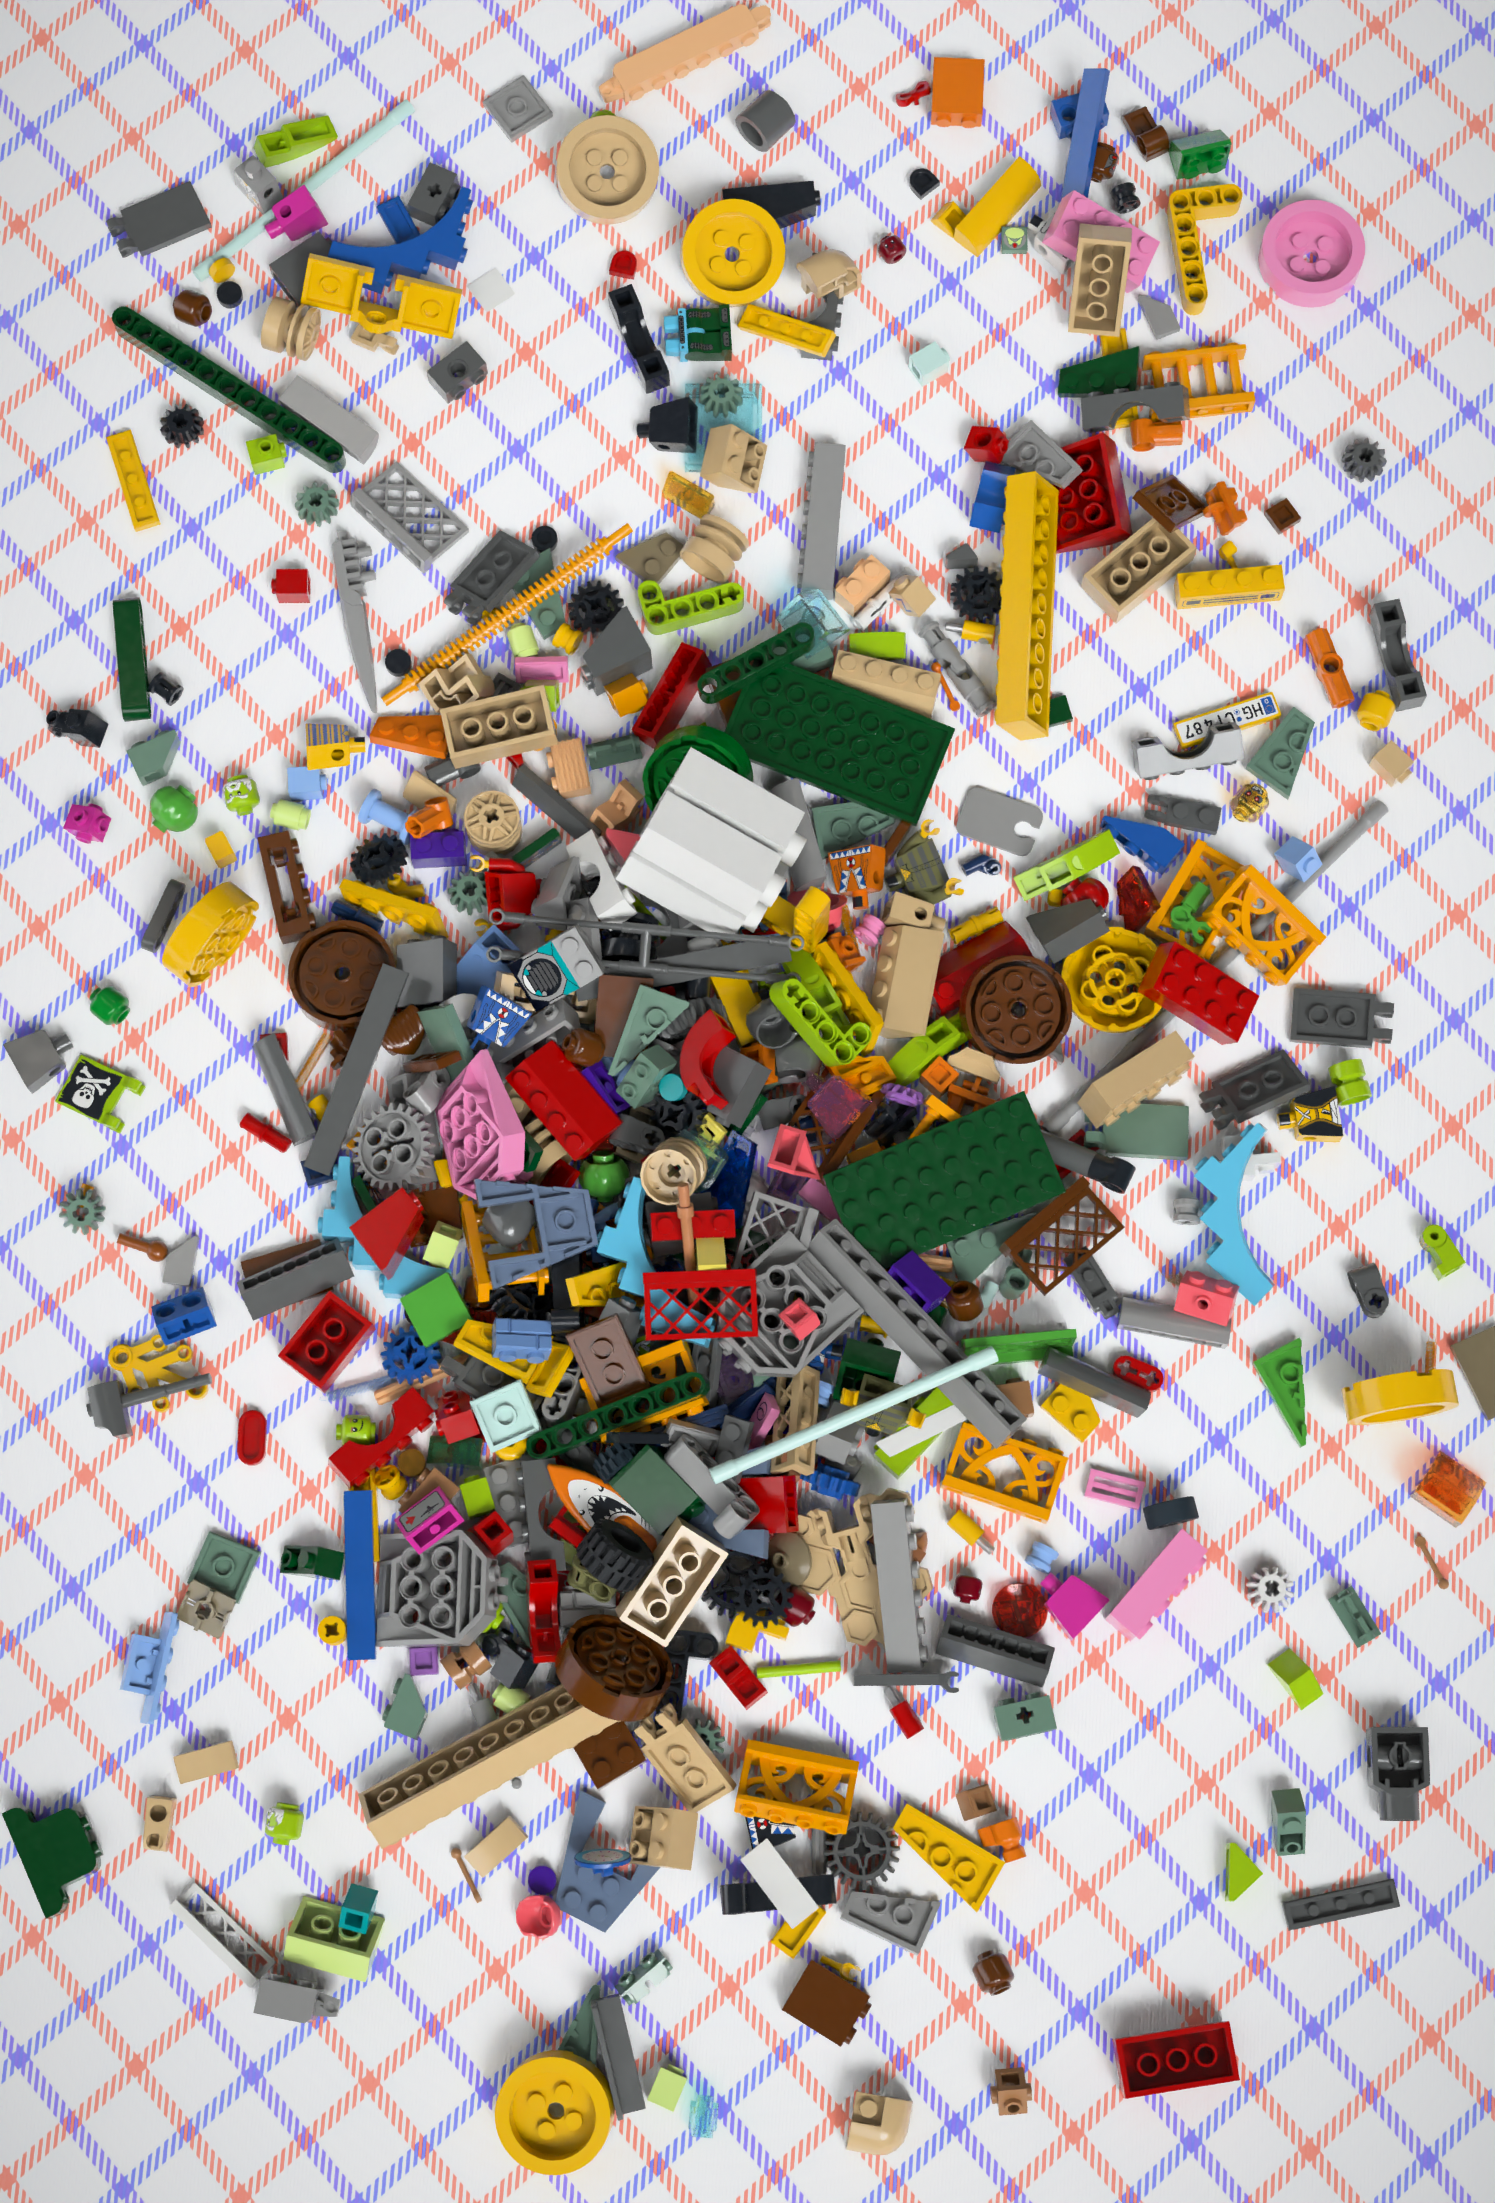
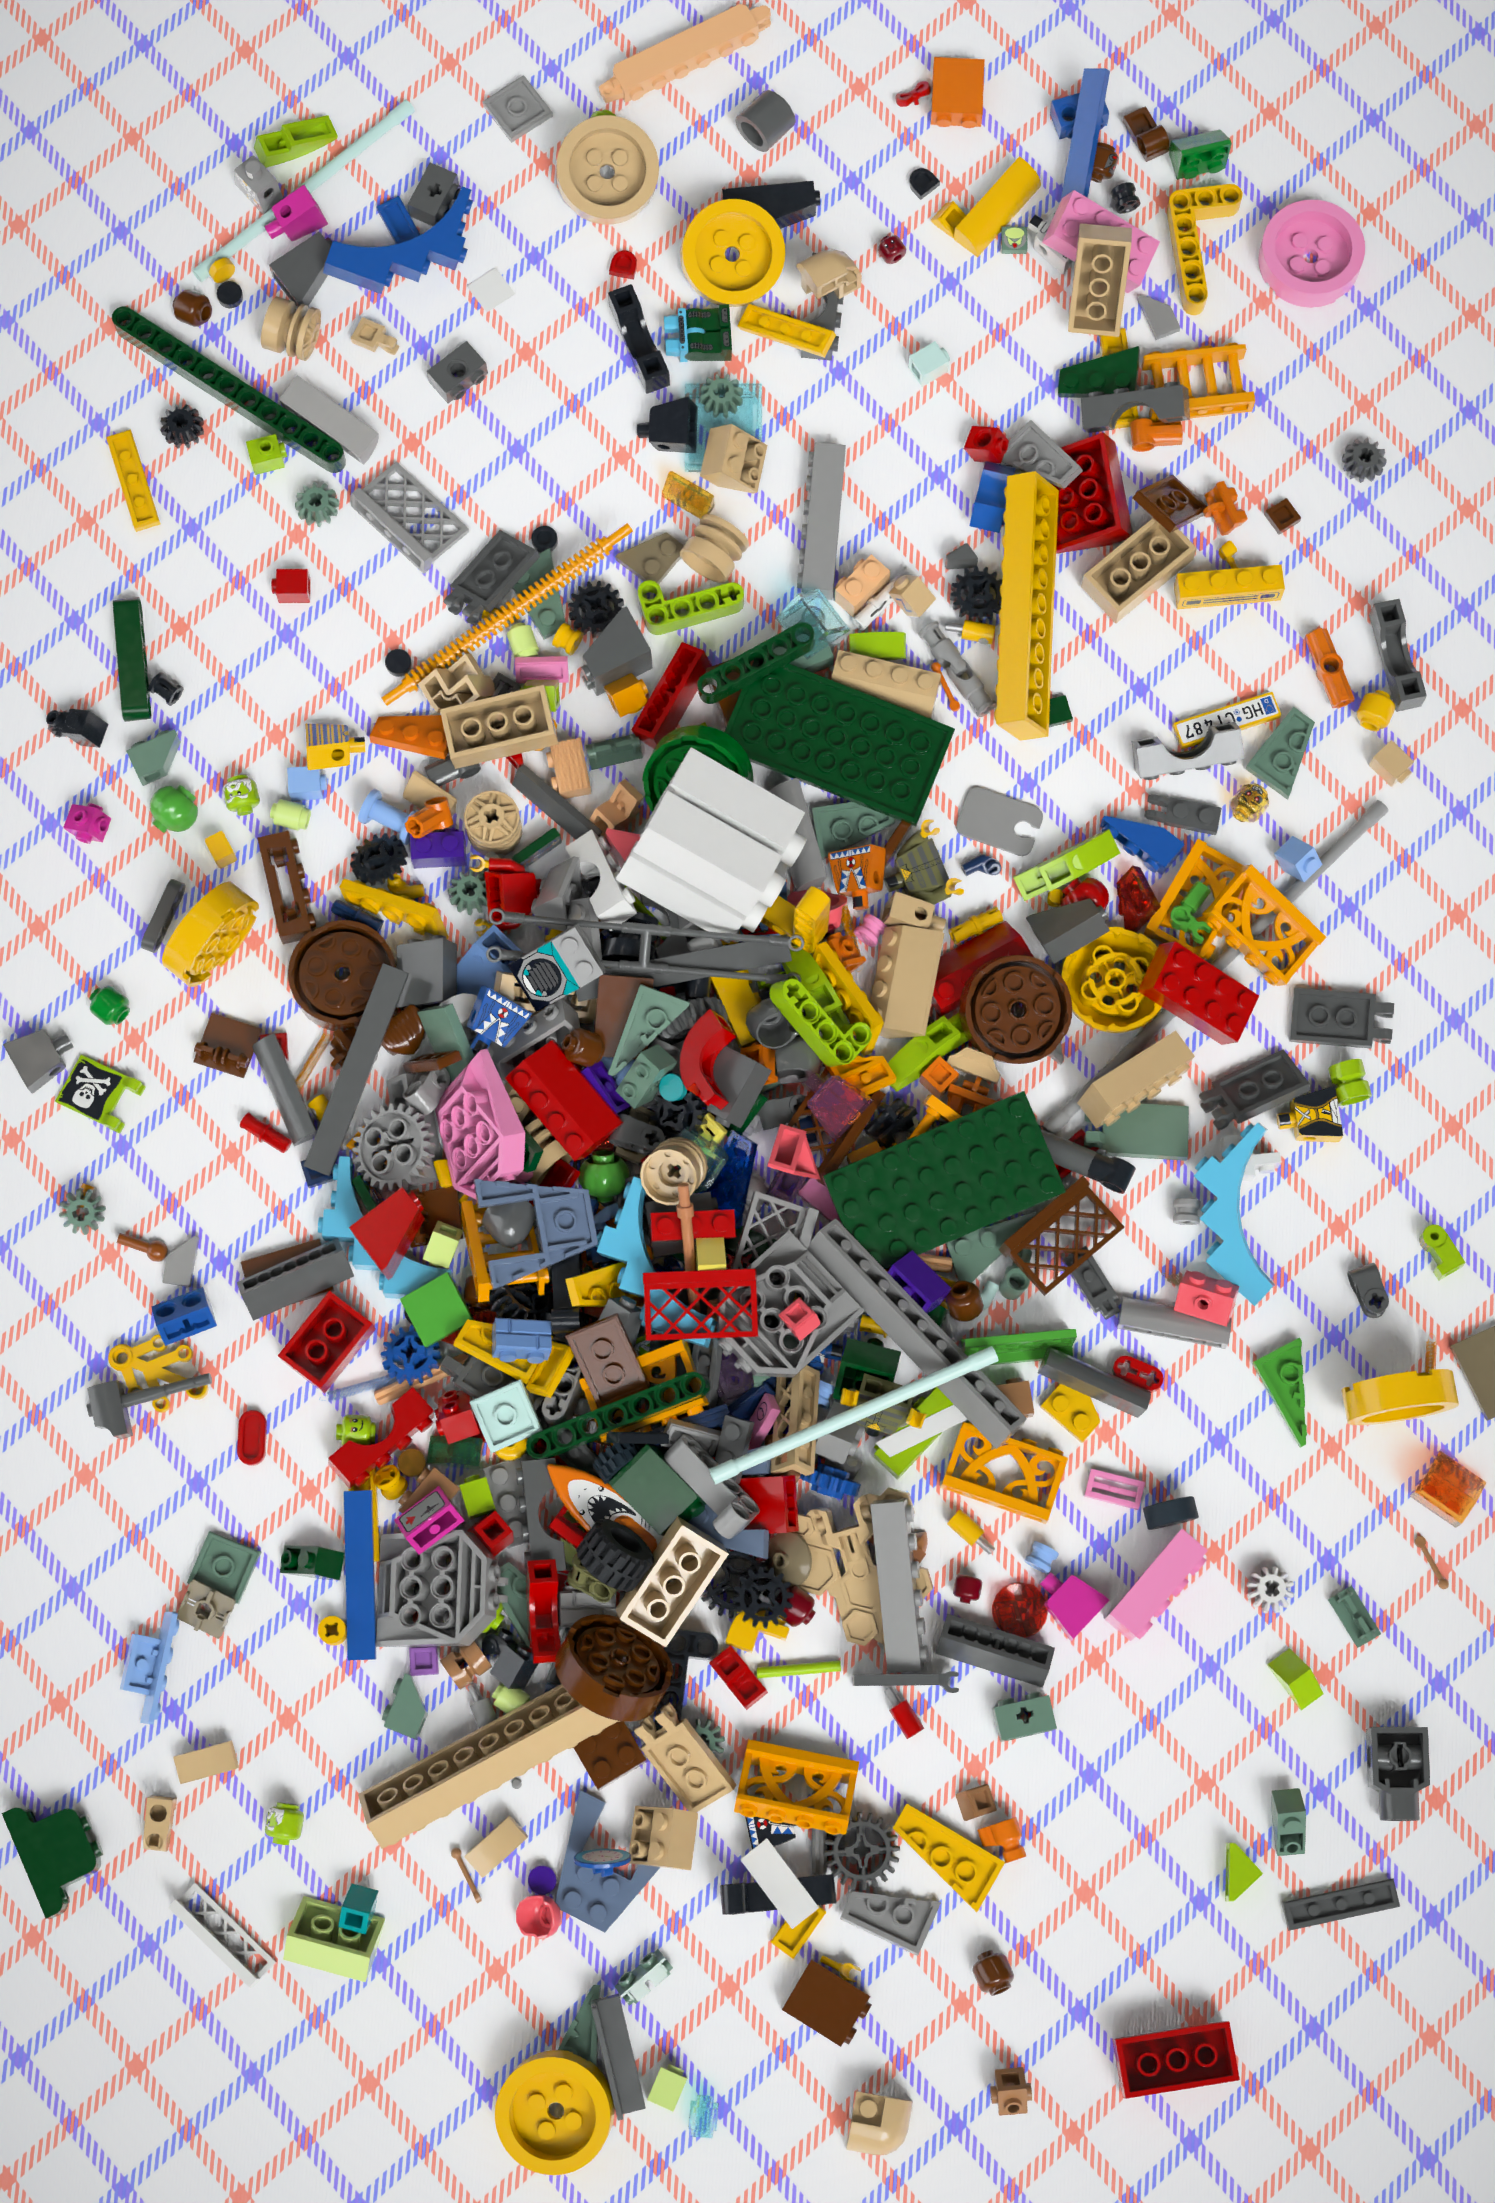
(160, 221): dark grey tile -> none
(227, 1045): none -> reddish brown hinge
(293, 2001): light grey hinge -> none
(338, 288): yellow plate -> none
(351, 589): light grey piece -> none
(902, 1094): medium lavender gear -> none

